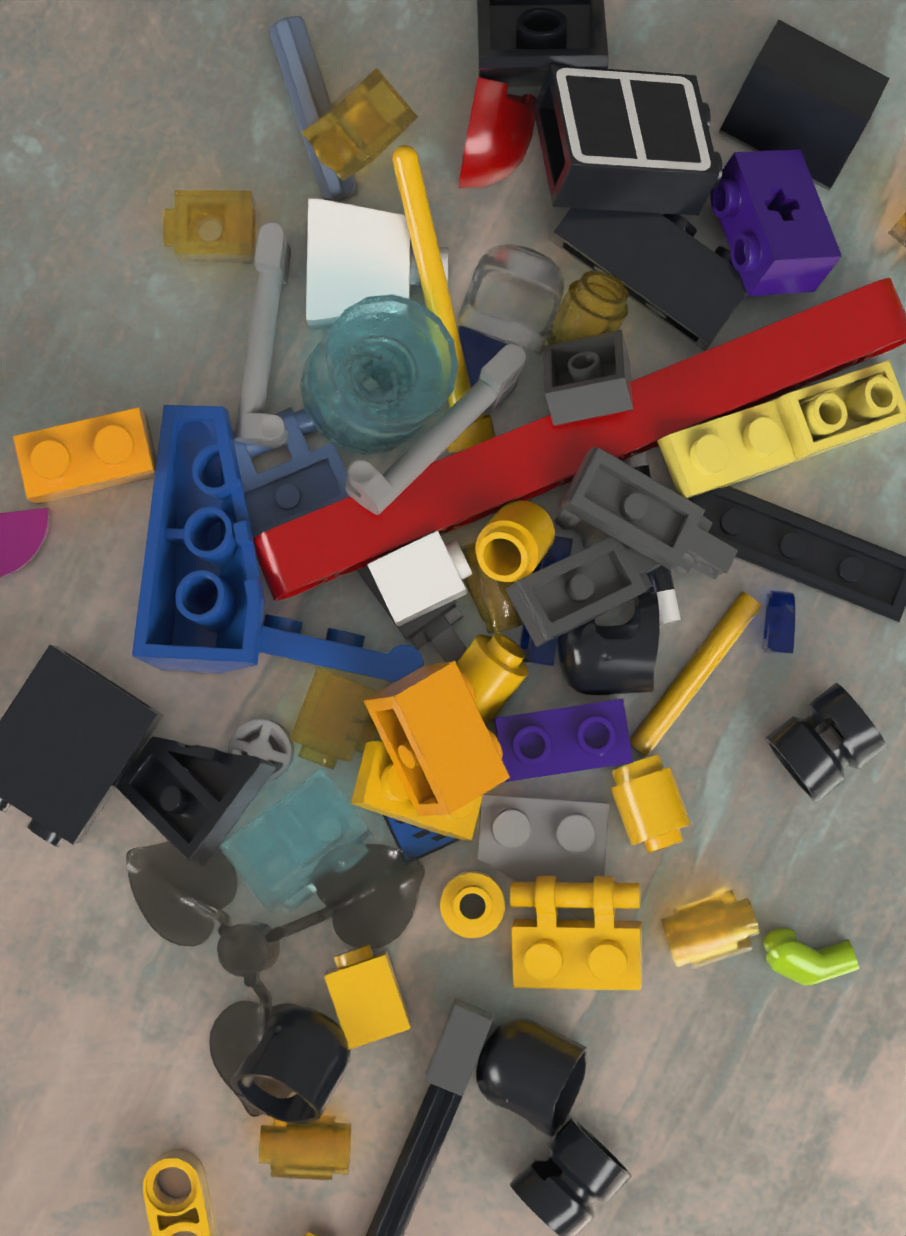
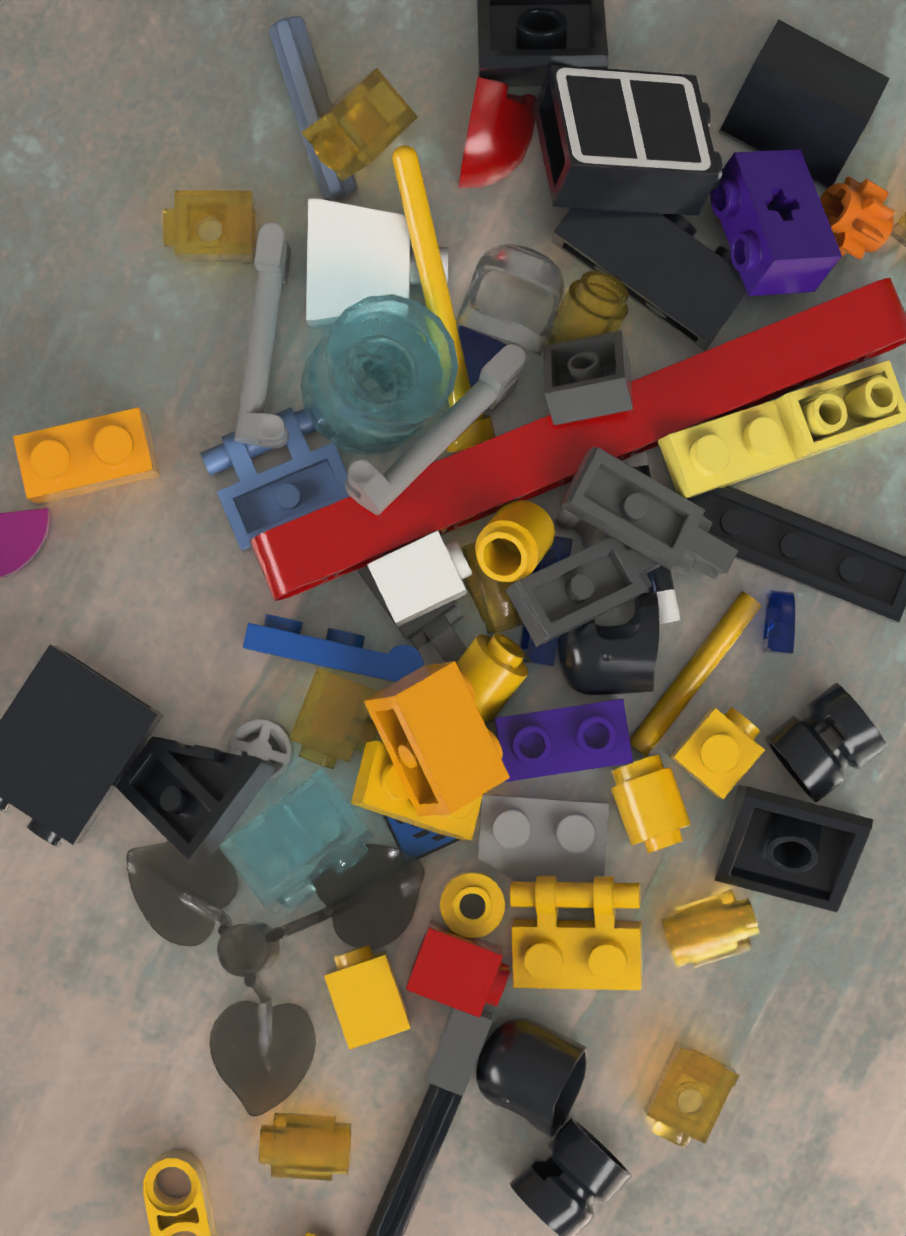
(200, 564): blue wedge -> none
(301, 1052): black helmet -> none
(458, 970): none -> red brick
(685, 1071): none -> clear yellow brick
(719, 750): none -> yellow brick
(791, 848): none -> black slope
(805, 964): lime arm -> none
(858, 216): none -> orange gear

